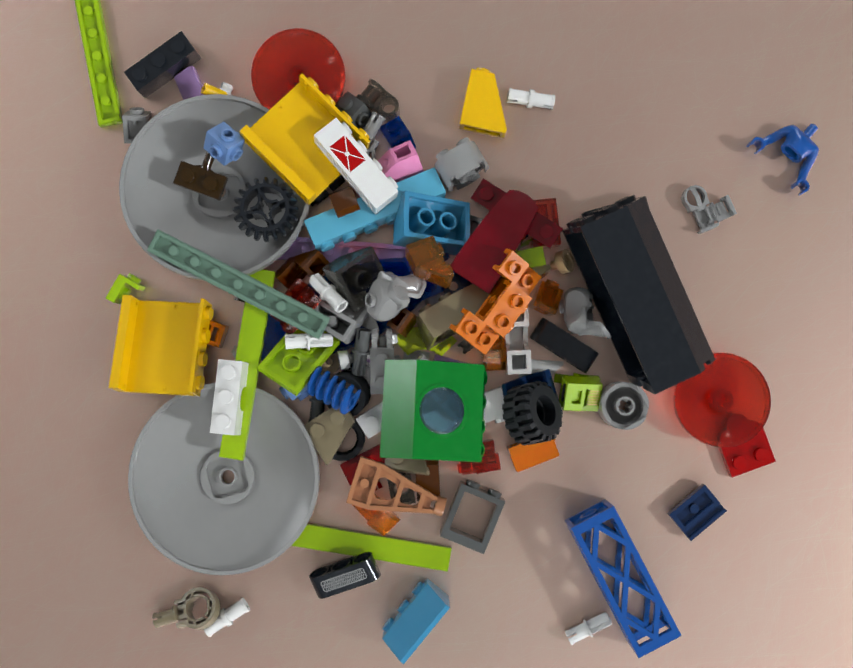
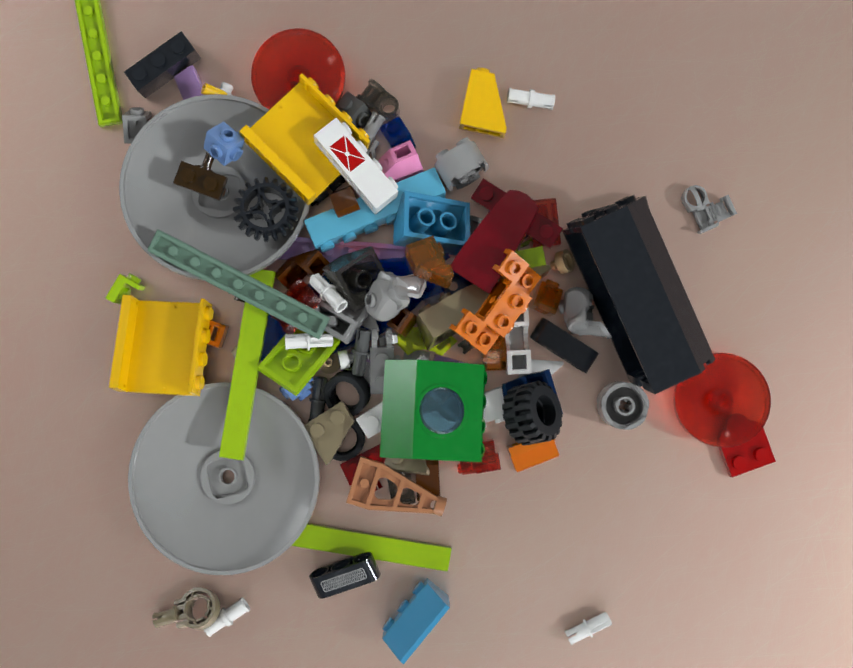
(226, 410): white arch -> none
(331, 392): blue piece -> none
(379, 520): clear orange slope -> none
(464, 538): dark grey window -> none
(579, 392): lime piece -> none
(593, 518): blue piece -> none
(697, 512): dark blue plate -> none
(796, 147): blue piece -> none

